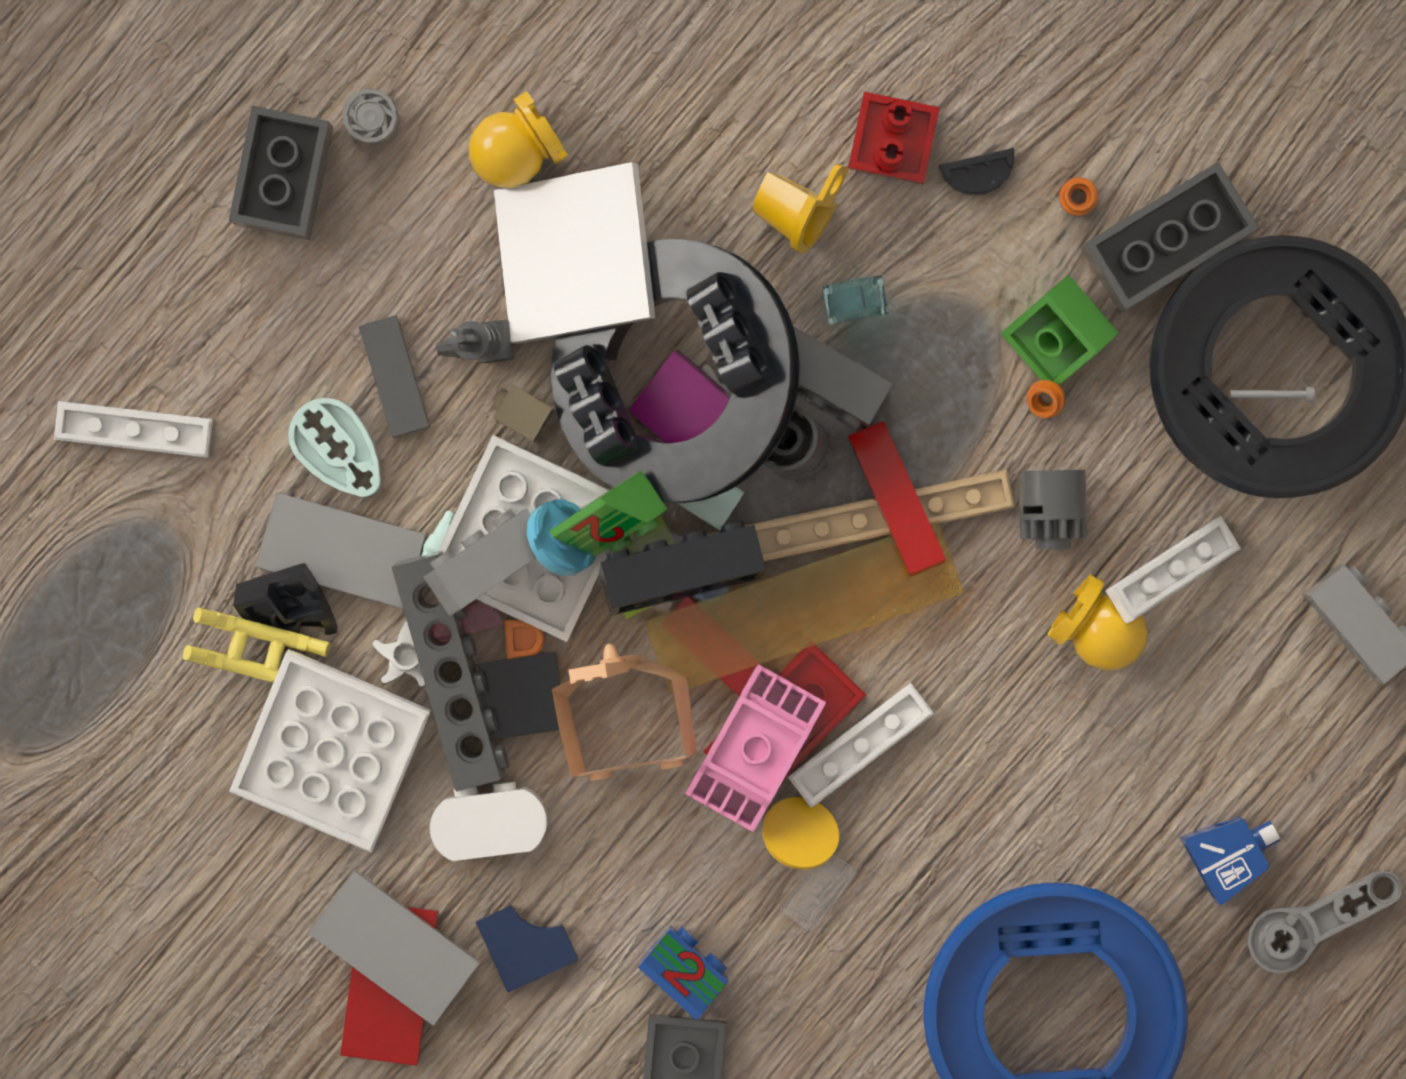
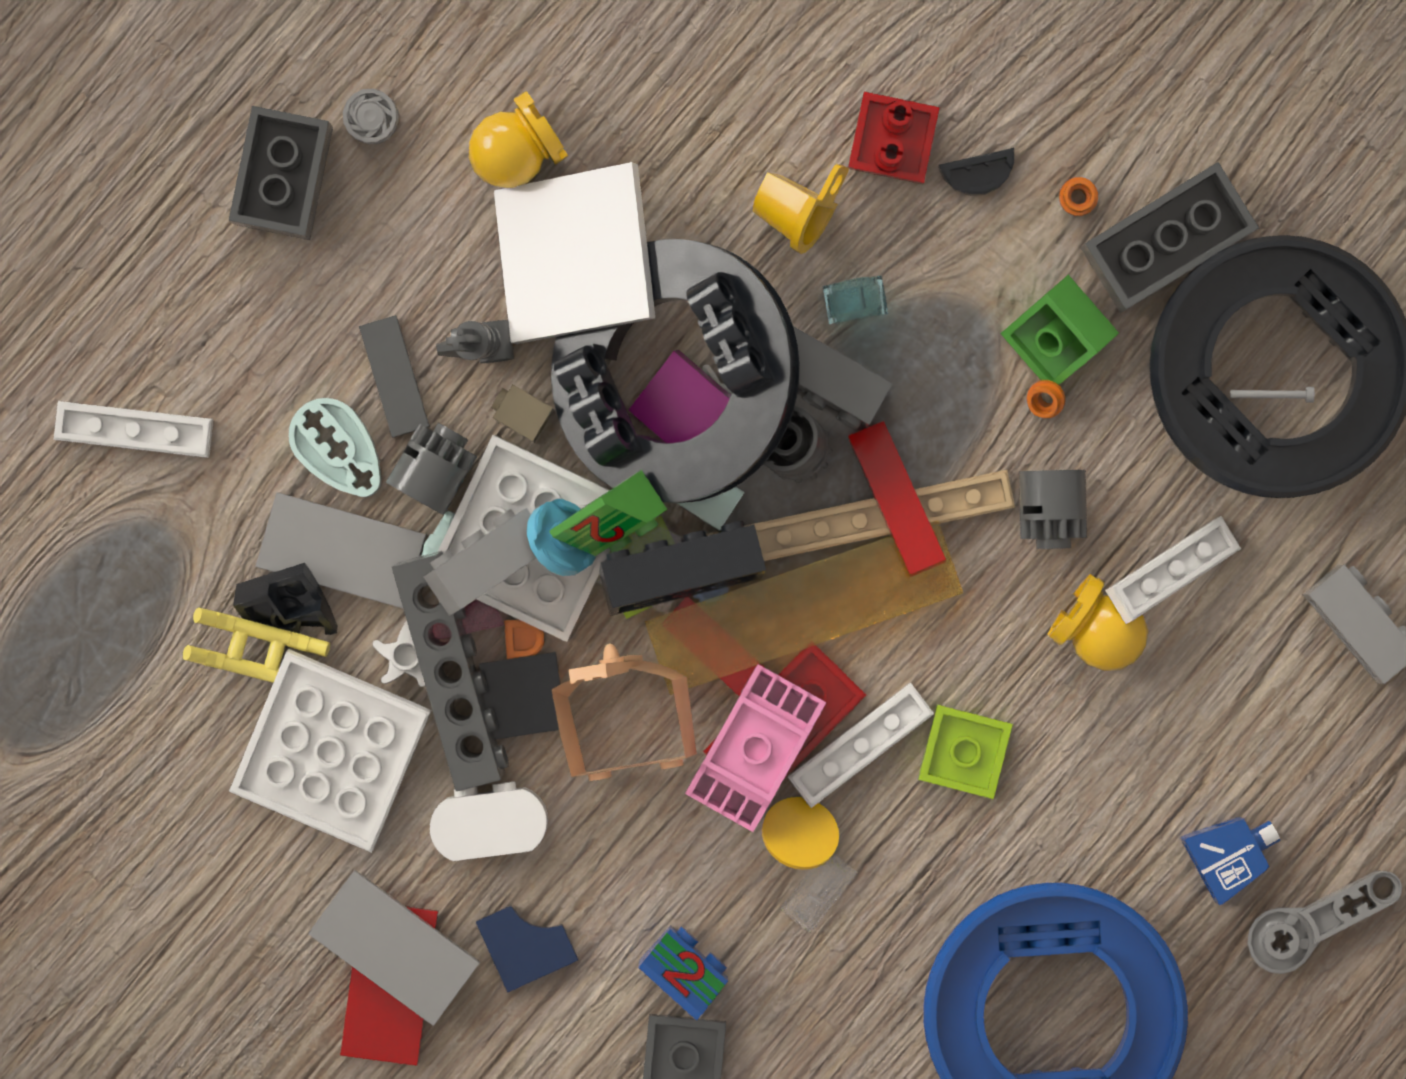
(432, 467): none -> dark grey gear
(965, 751): none -> lime tile

